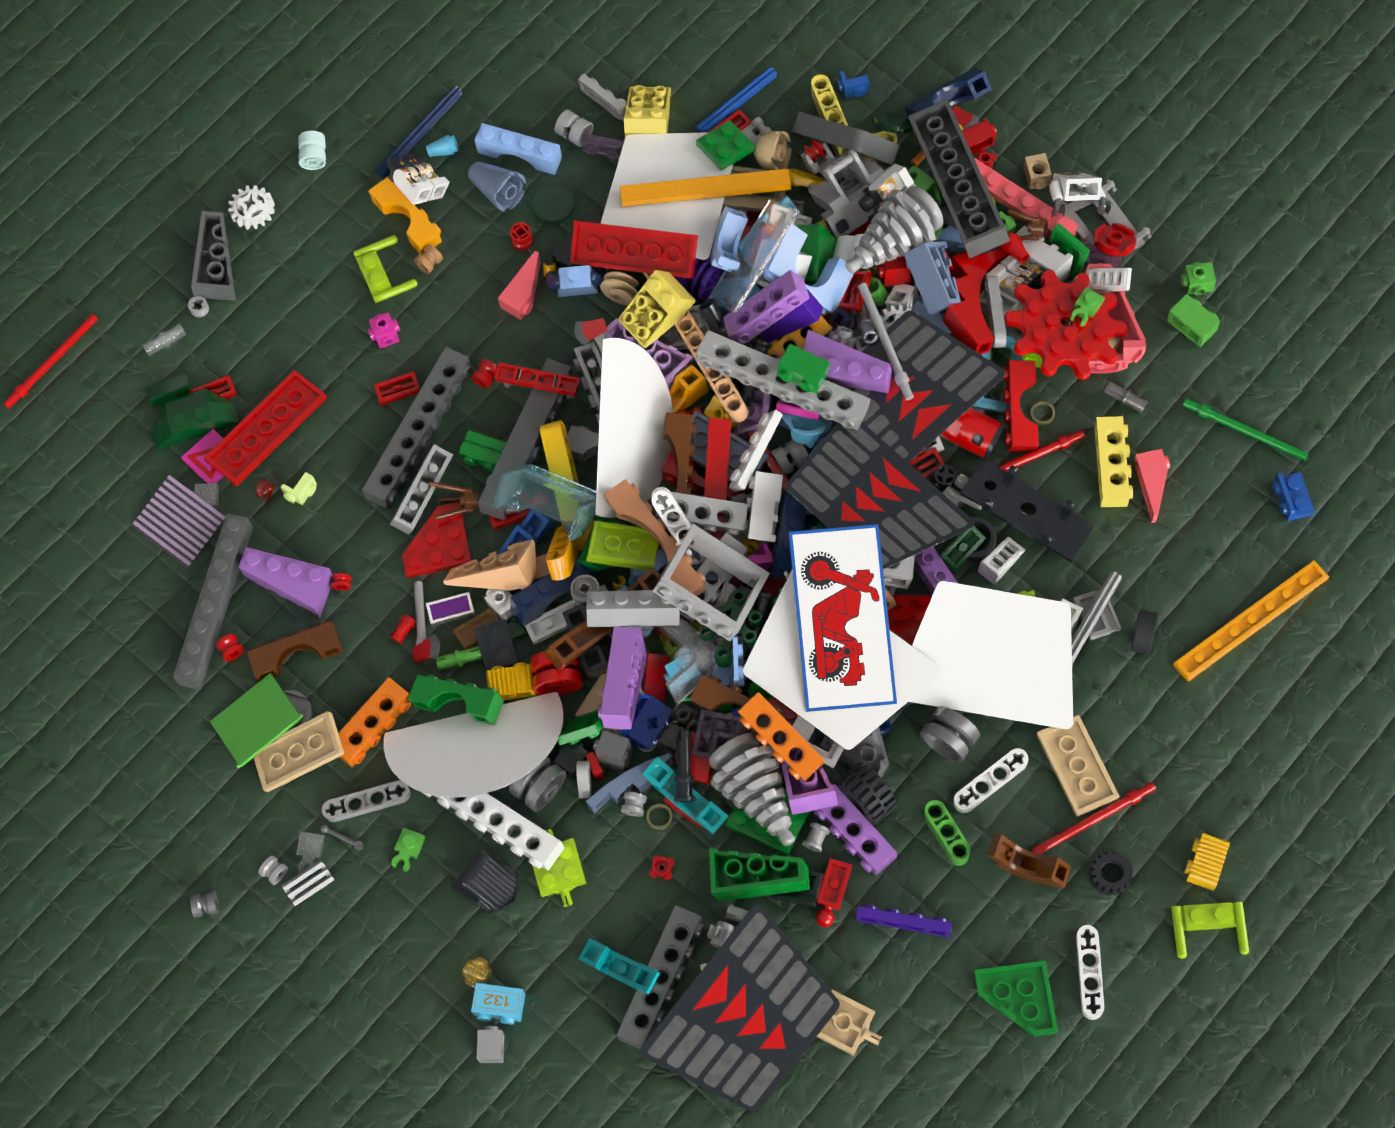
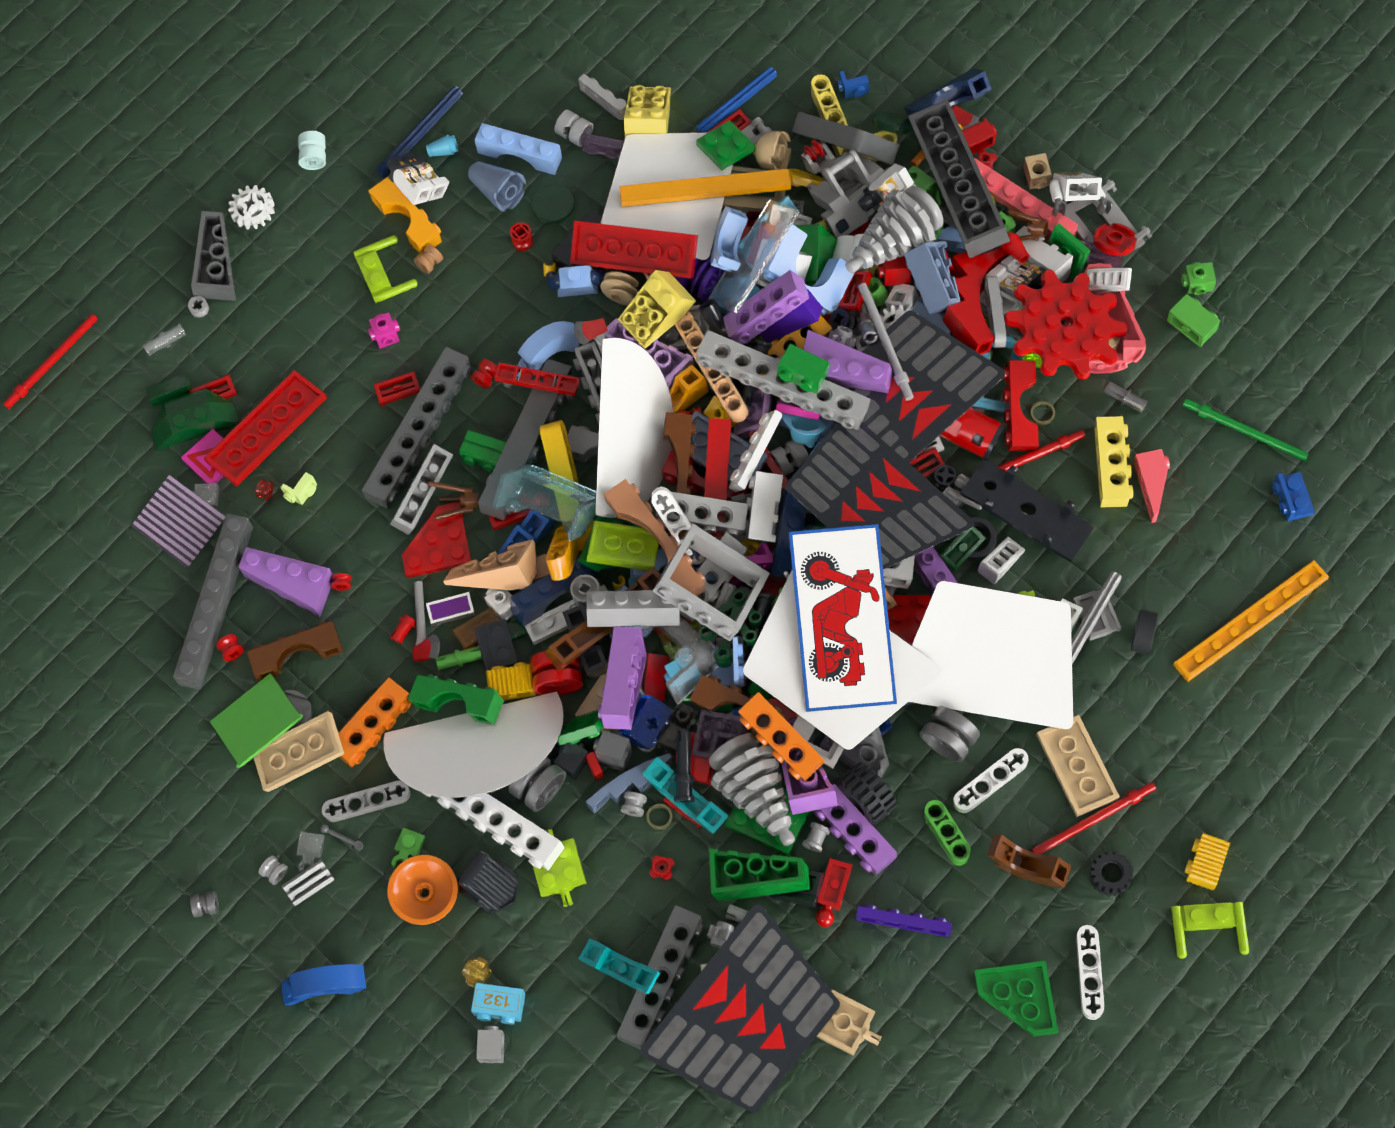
(323, 981): none -> blue arch
(413, 878): none -> orange dish
(520, 293): coral slope -> none
(546, 342): none -> light blue arch
(584, 779): light grey beam -> none
(1087, 305): bright green plate -> none

